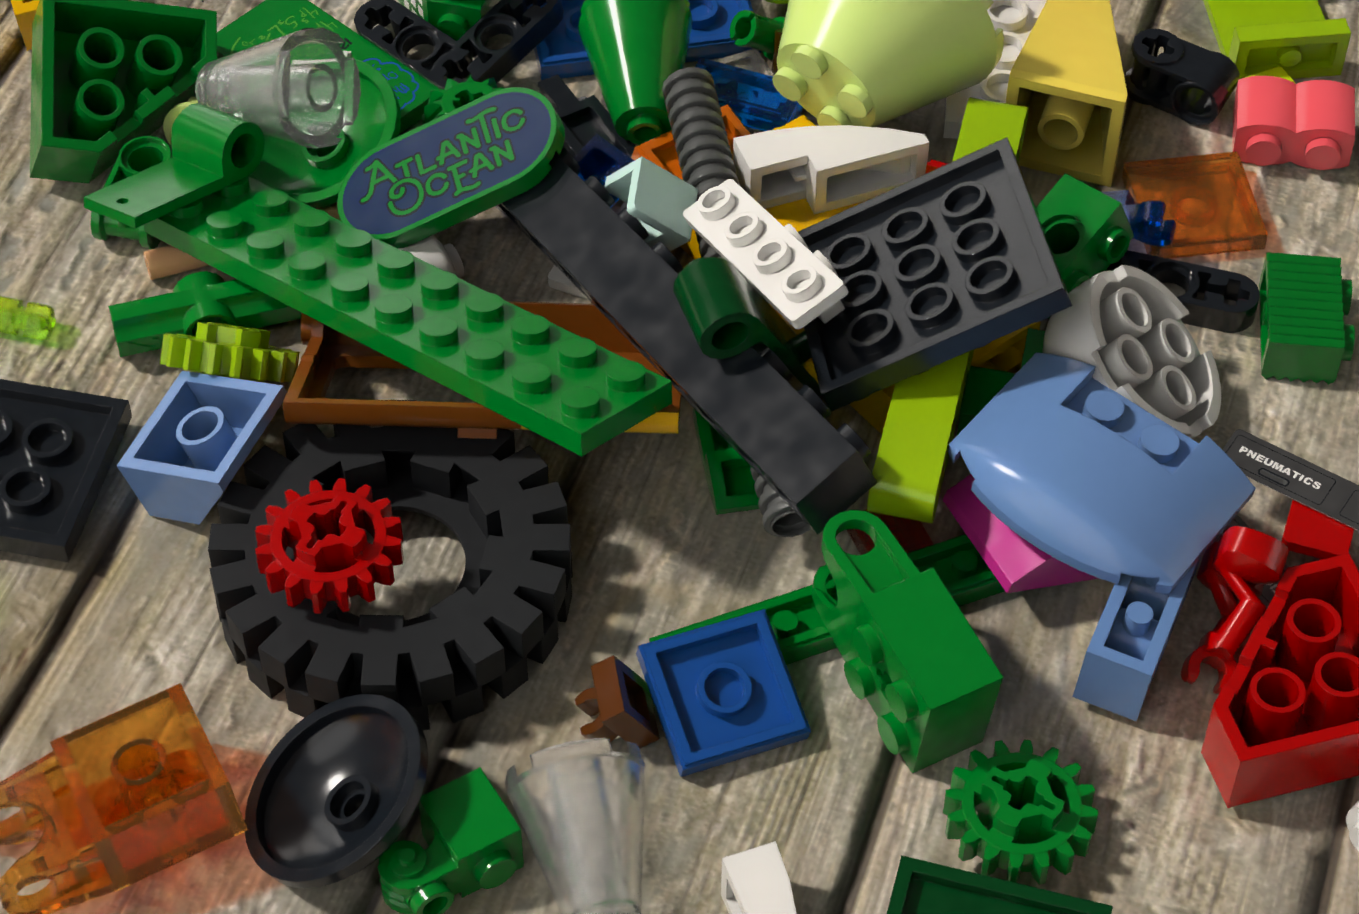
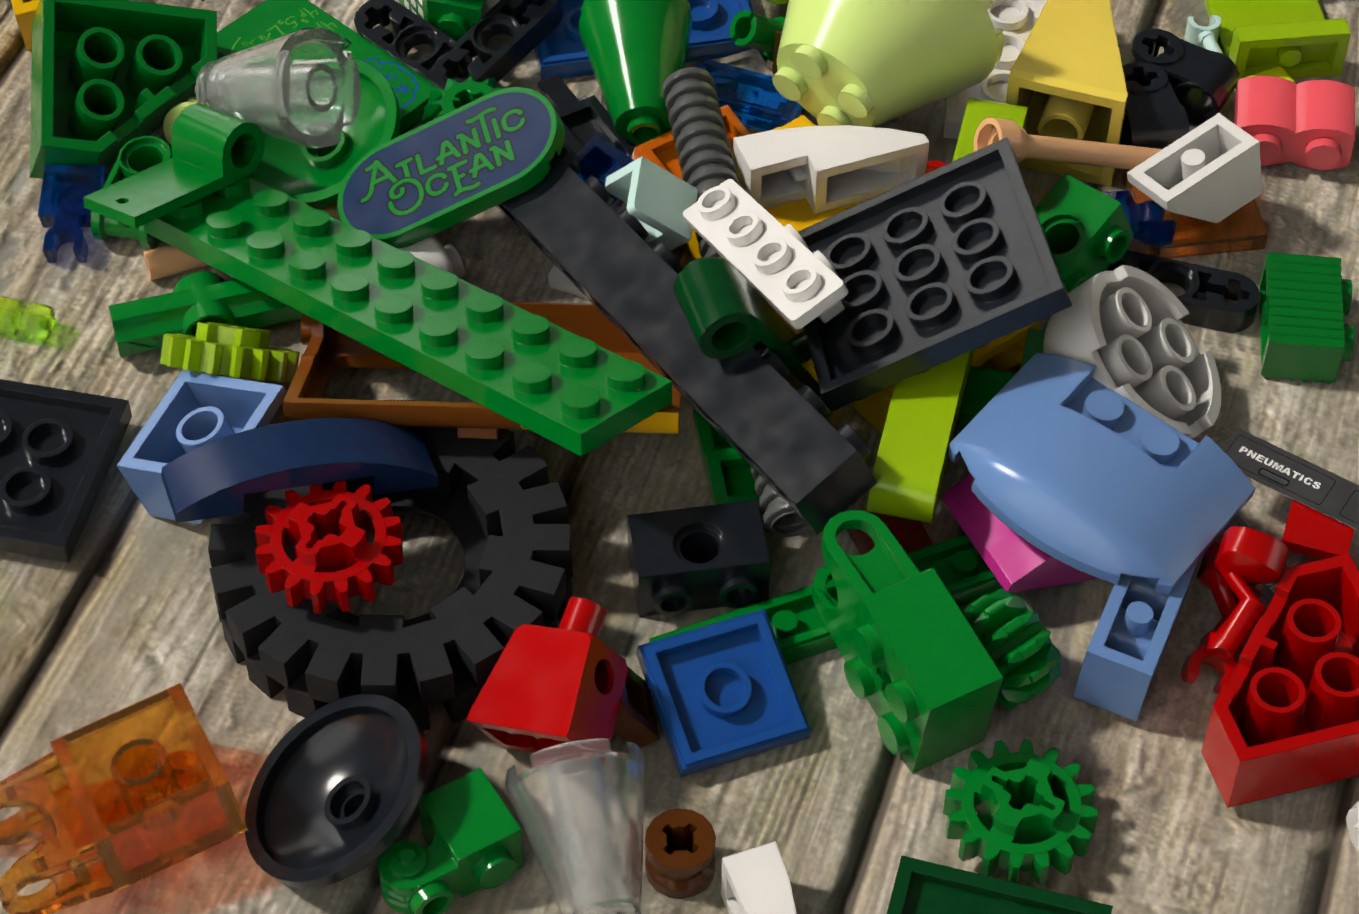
(63, 206): none -> clear blue plate
(295, 454): none -> dark blue slope
(553, 684): none -> red torso
(680, 872): none -> reddish brown wheel
(698, 558): none -> black brick
(1015, 644): none -> green gear
(1060, 149): none -> light nougat piece
(1152, 109): none -> black piece
(1203, 172): none -> white slope
(1204, 36): none -> light aqua hand

